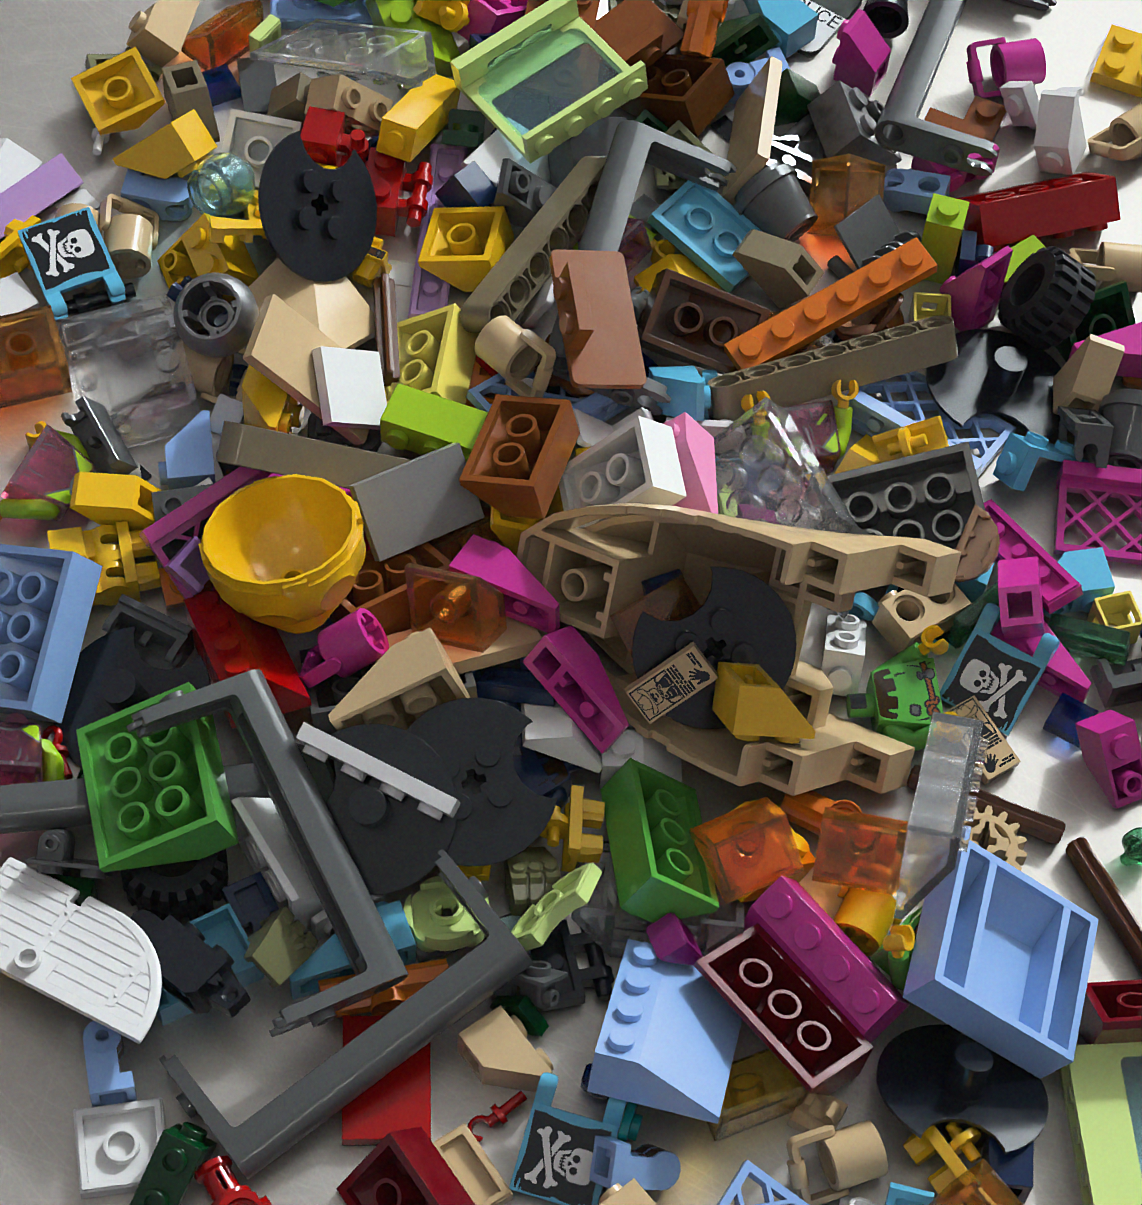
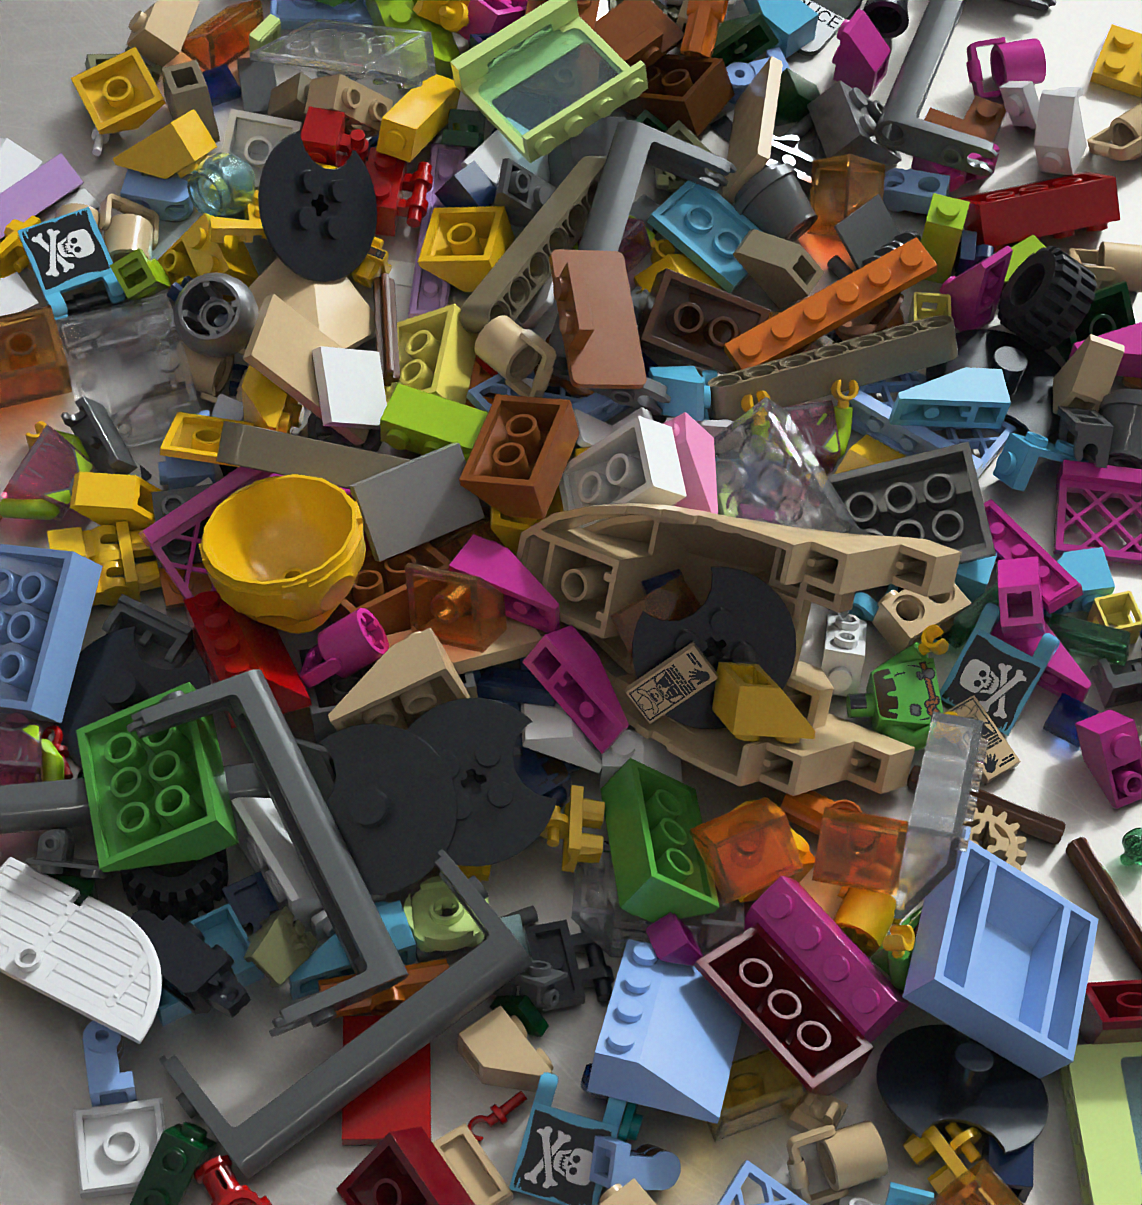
(139, 275): none -> lime leg
(188, 566): medium lavender panel -> none
(195, 437): none -> yellow slope
(393, 781): white plate -> none
(529, 878): olive hand -> none
(568, 895): yellowish green tile -> none
(911, 439): yellow hips -> none
(955, 400): none -> medium azure slope
(977, 545): medium nougat tile -> none

